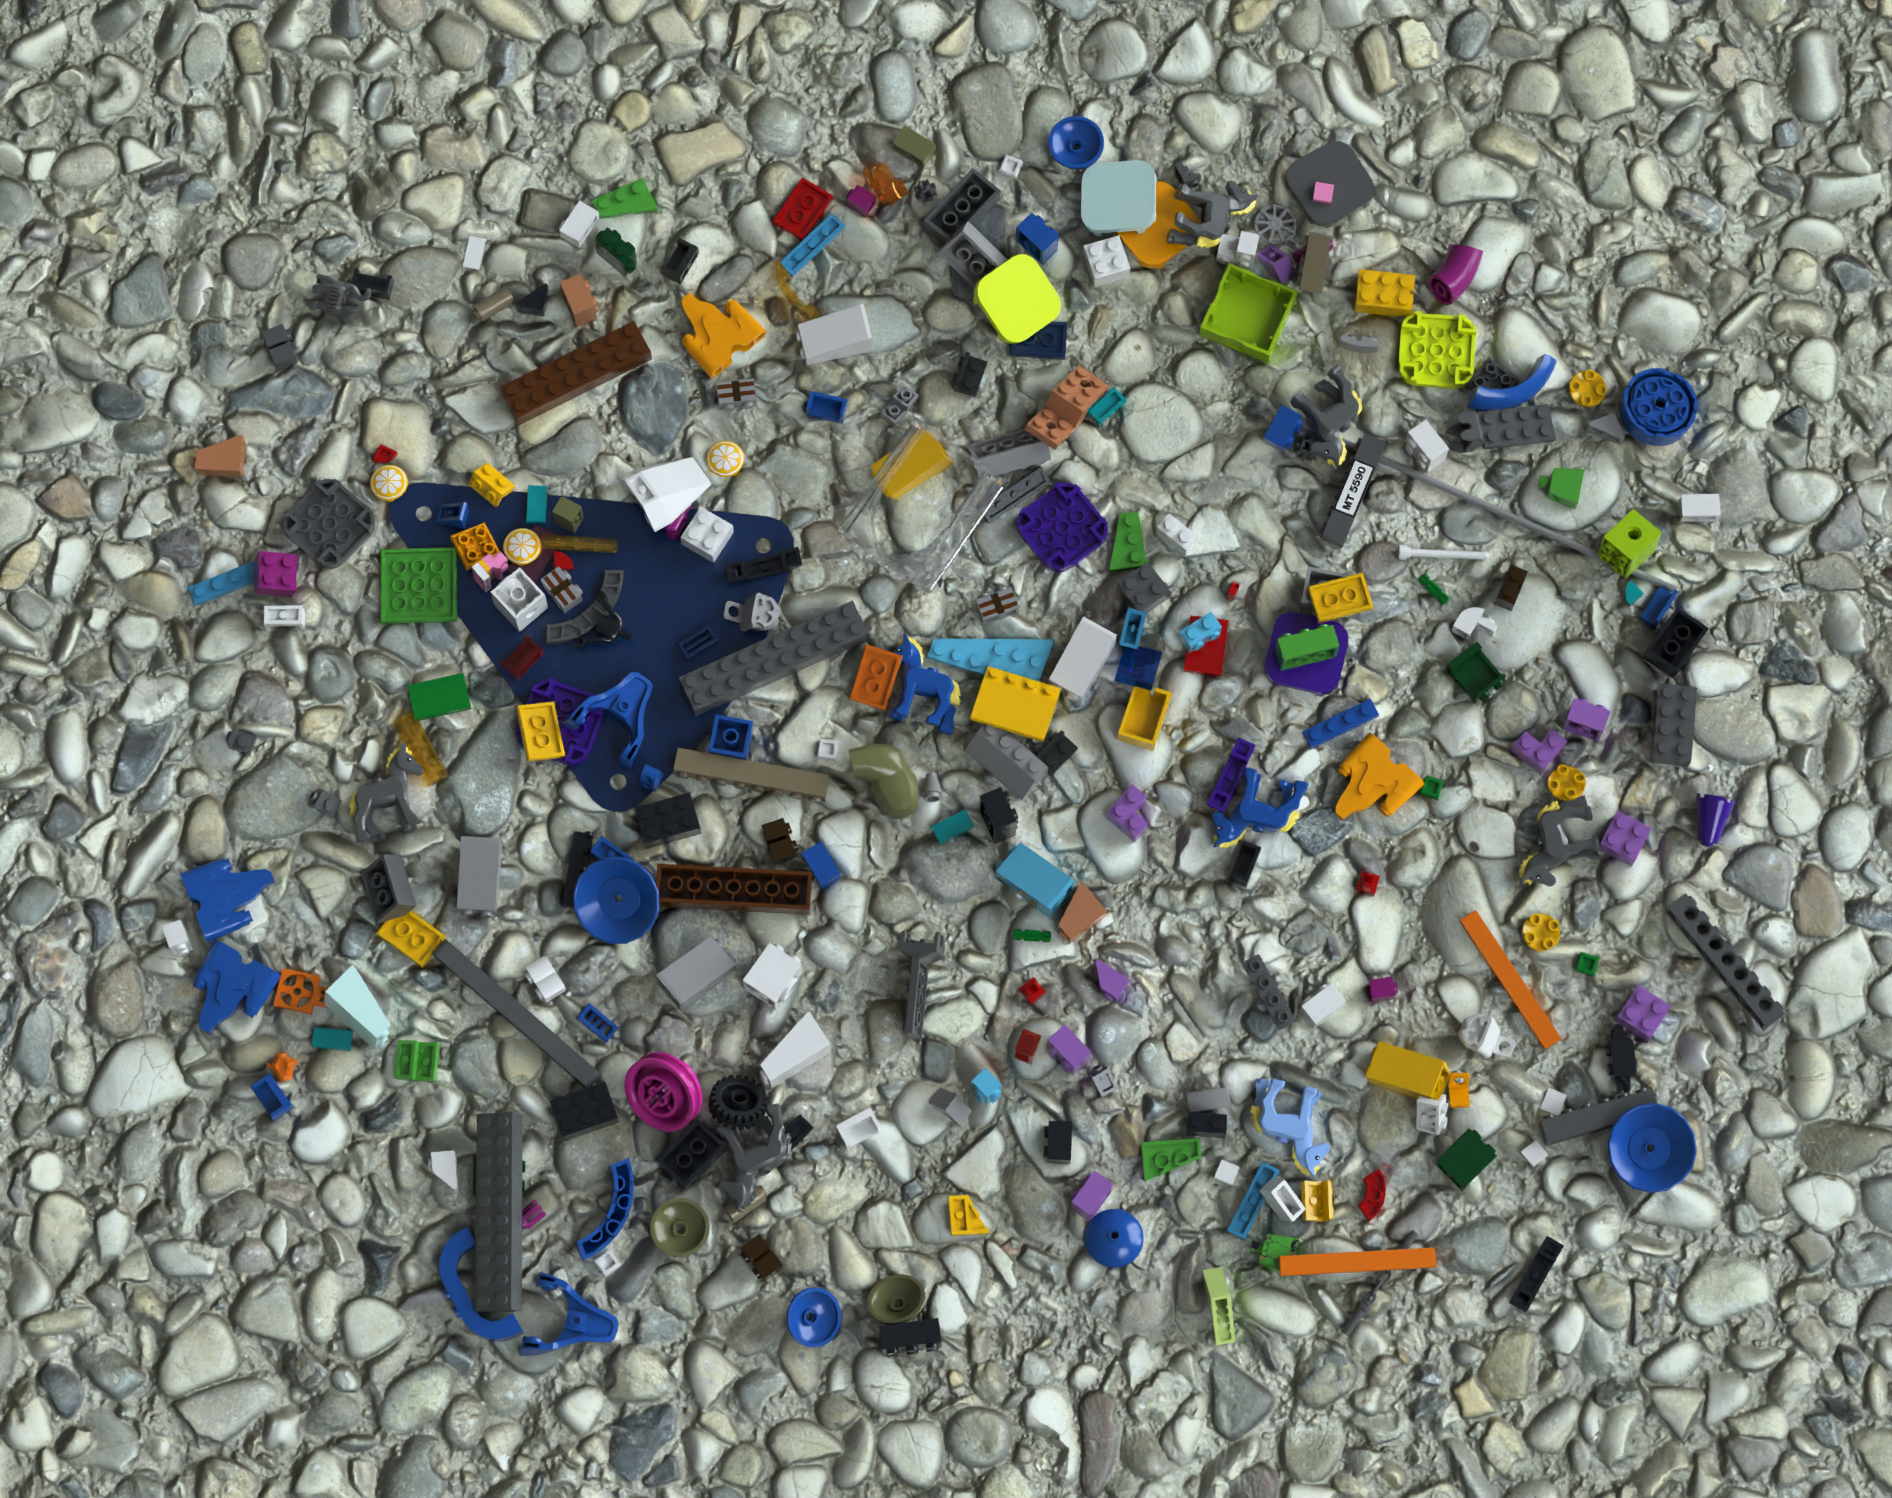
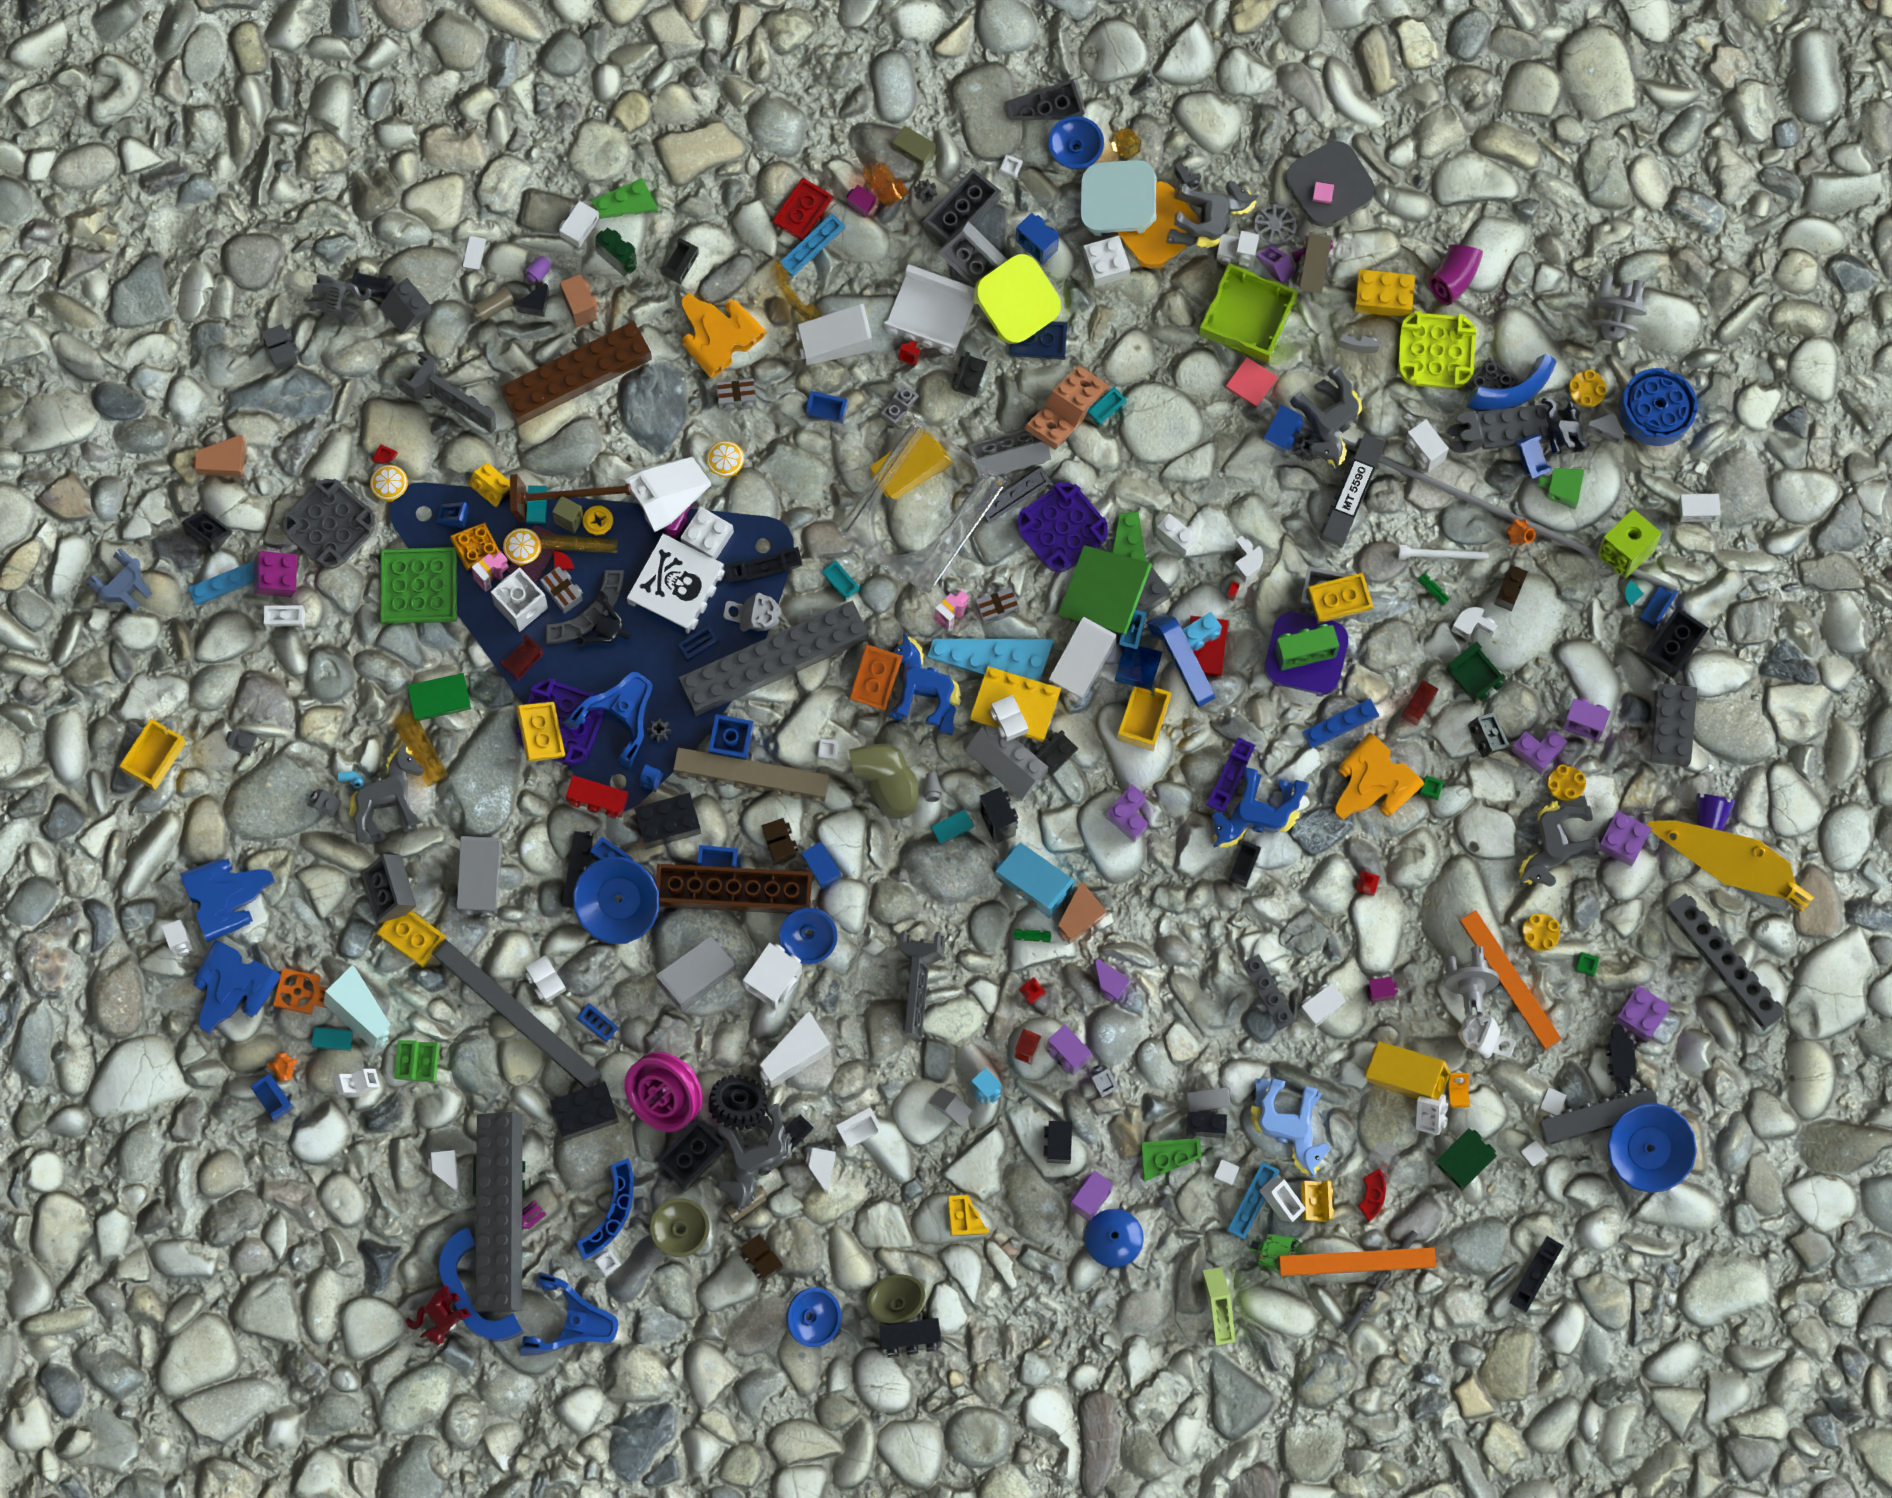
(123, 584): none -> sand blue connector
(152, 754): none -> yellow piece
(206, 530): none -> black slope
(353, 777): none -> medium azure arm
(357, 1083): none -> white brick
(405, 306): none -> dark grey slope
(427, 381): none -> dark grey hinge
(441, 1314): none -> dark red animal
(519, 498): none -> reddish brown tile
(537, 269): none -> medium lavender brick
(596, 797): none -> red brick
(602, 513): none -> yellow gear
(663, 734): none -> dark grey gear
(677, 582): none -> white panel
(717, 856): none -> blue panel
(808, 947): none -> blue dish
(821, 1166): none -> white slope
(840, 580): none -> teal tile
(909, 353): none -> red tile
(931, 310): none -> white panel
(950, 608): none -> bright pink hips
(1009, 718): none -> white brick
(1048, 103): none -> dark grey wedge
(1105, 589): none -> bright green tile
(1126, 143): none -> clear yellow brick
(1169, 630): none -> beam
(1251, 382): none -> coral tile
(1252, 559): none -> white brick
(1420, 703): none -> clear red panel
(1470, 981): none -> light grey piece
(1488, 734): none -> pearl dark grey bracket
(1520, 532): none -> orange rock
(1532, 456): none -> panel
(1566, 431): none -> black animal
(1628, 303): none -> light grey piece
(1734, 860): none -> yellow wing

